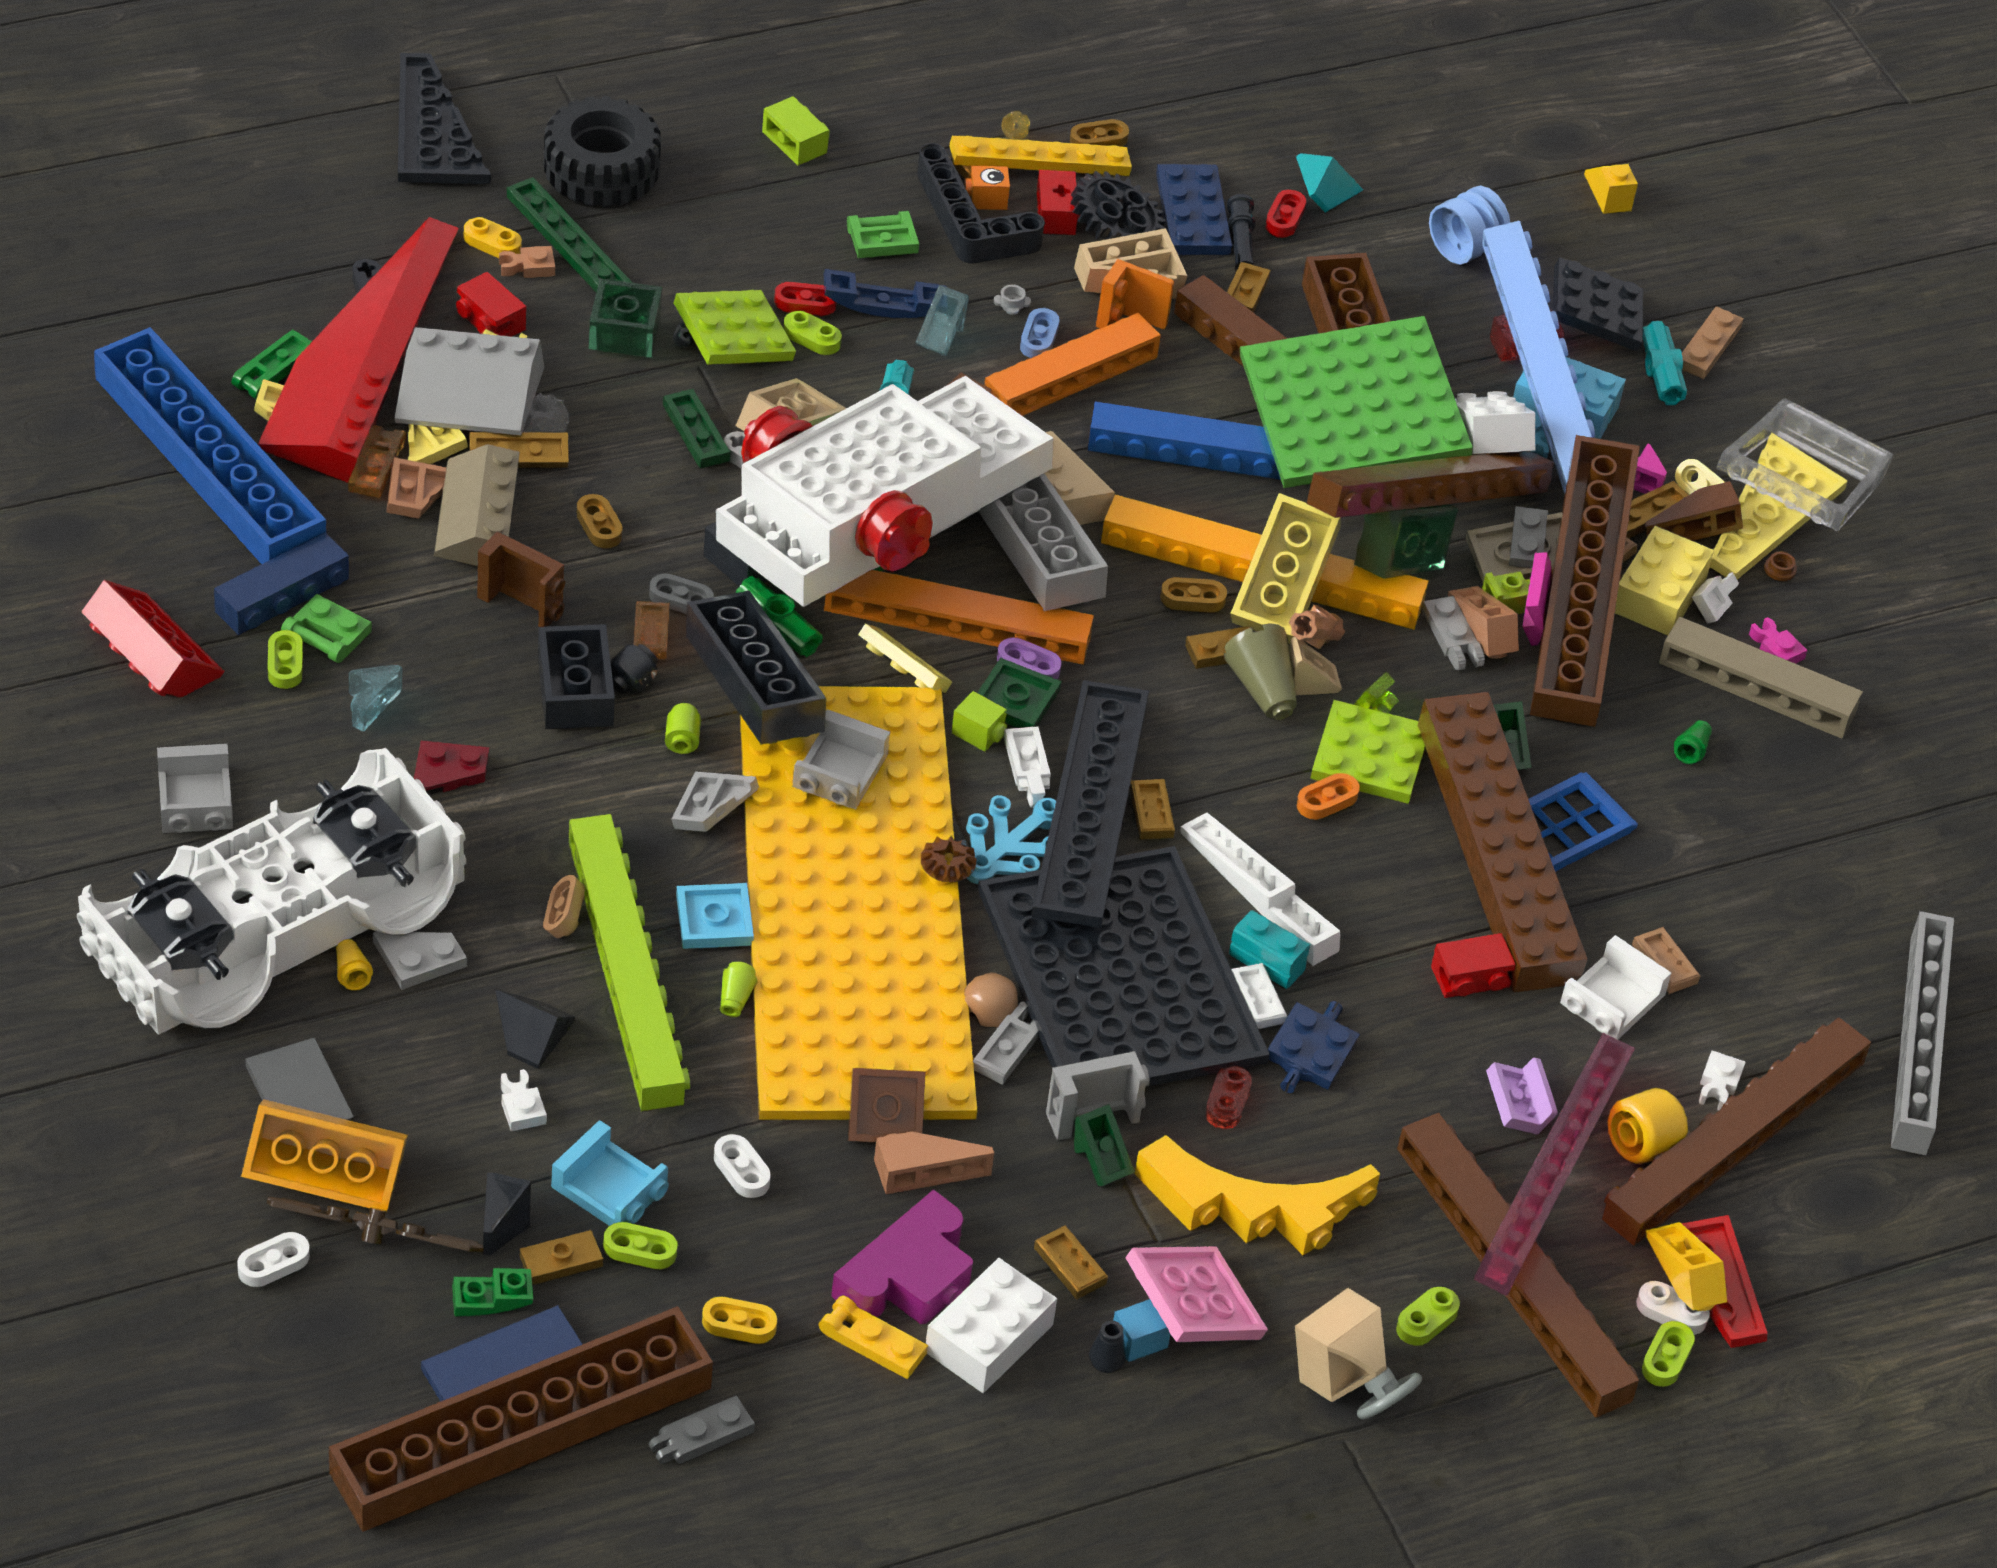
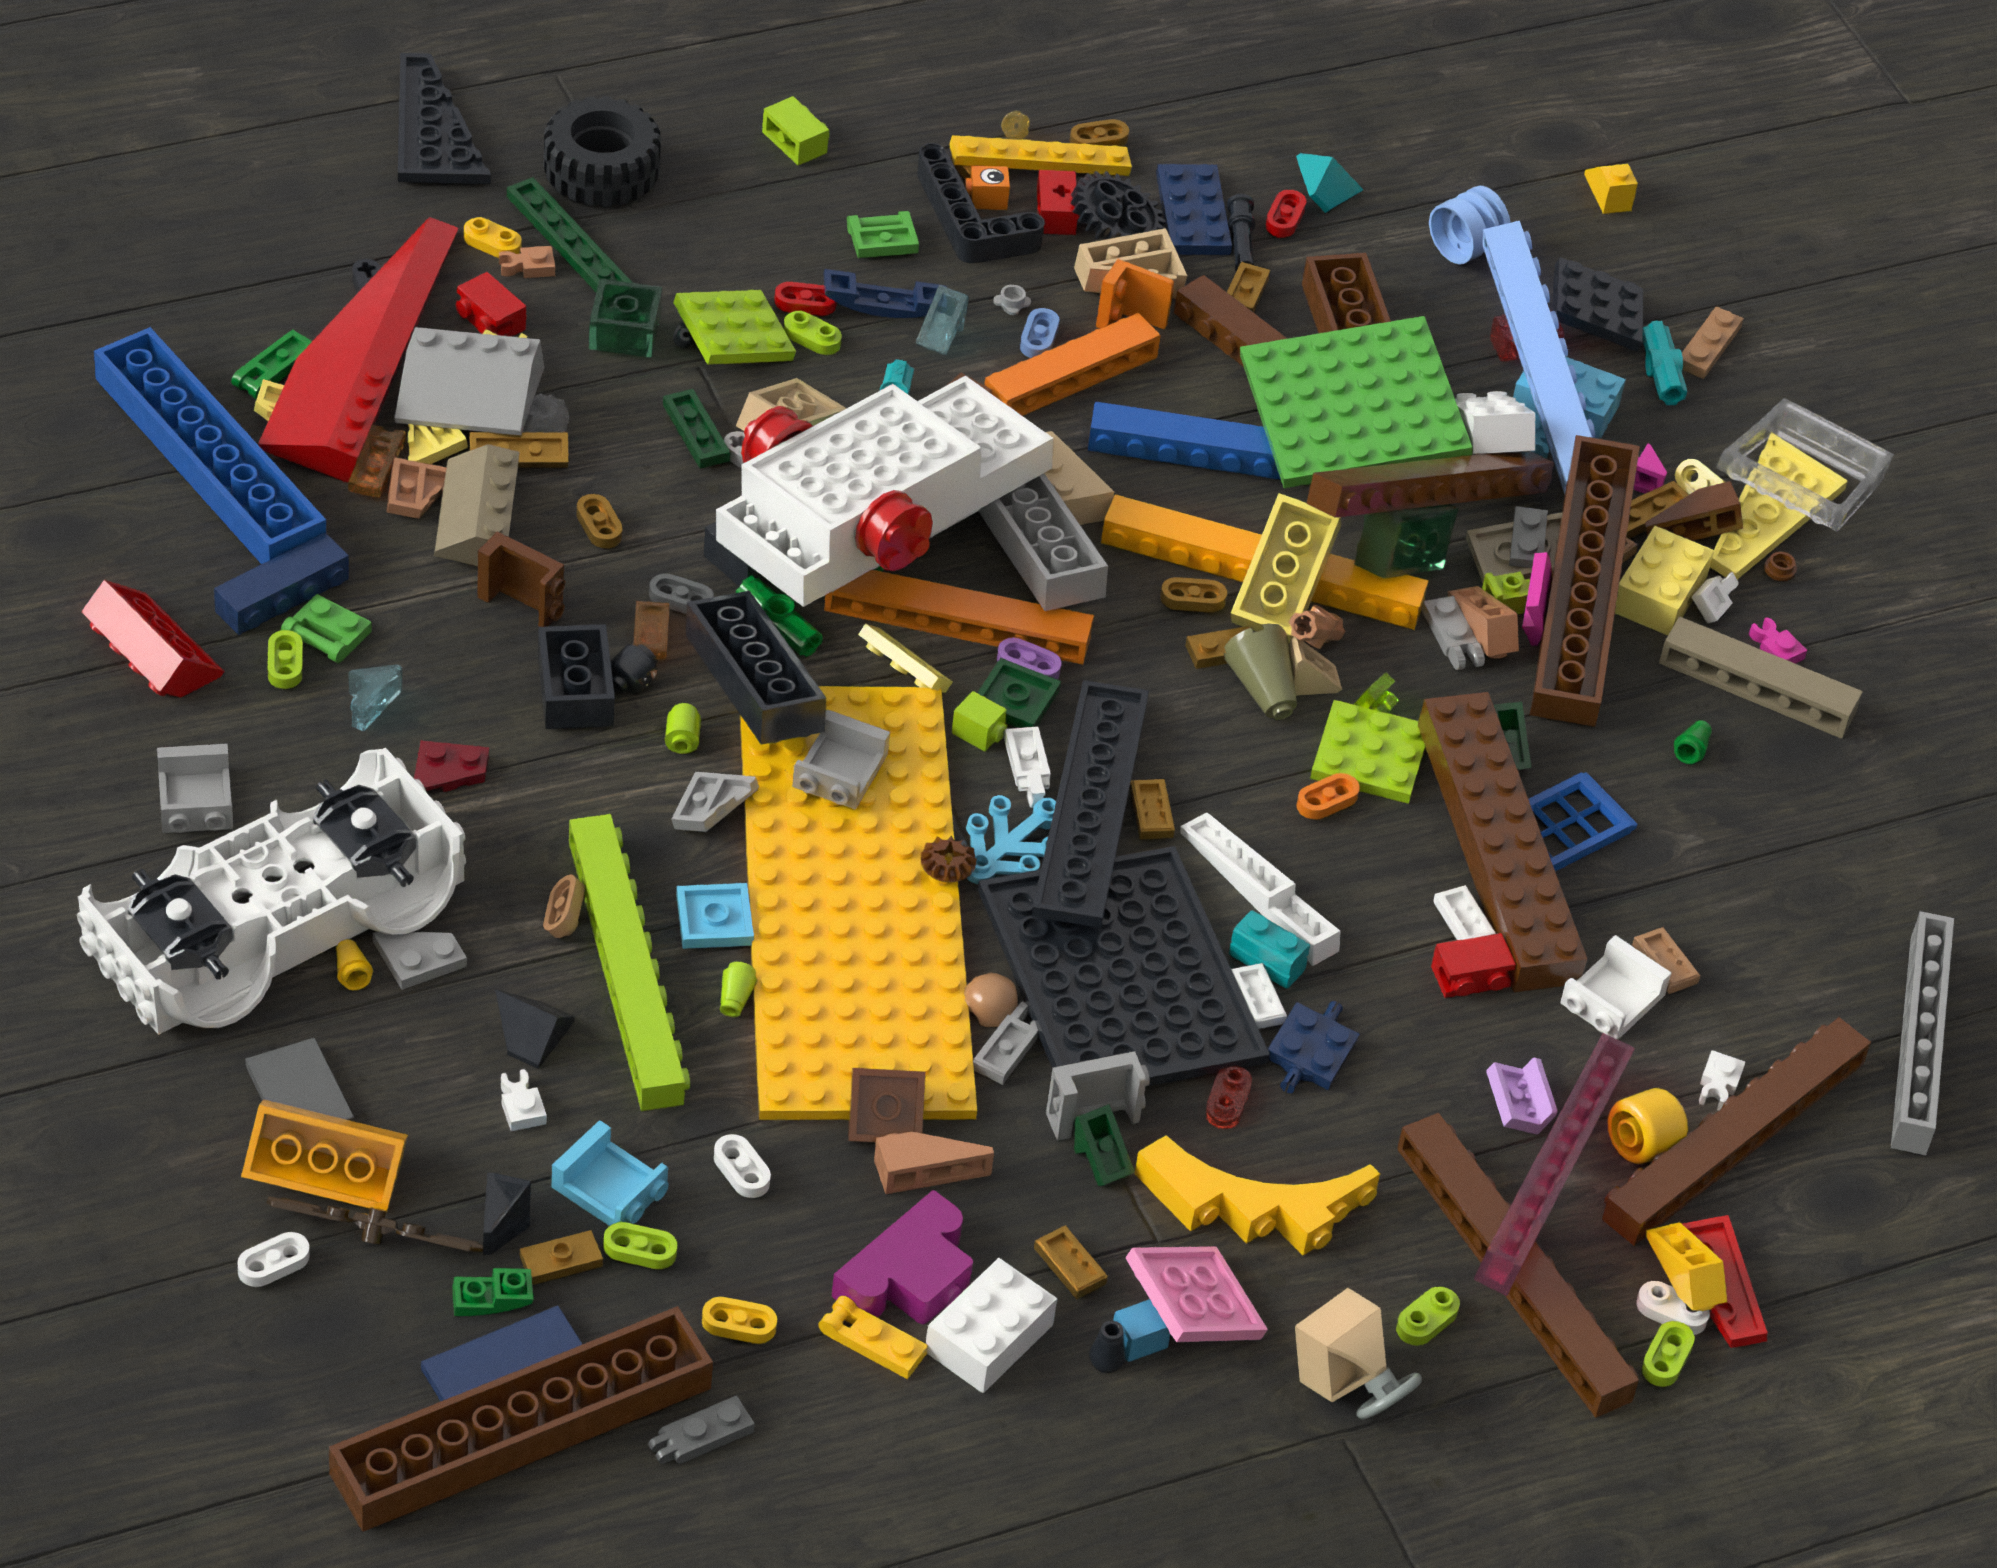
(1462, 913): none -> white plate

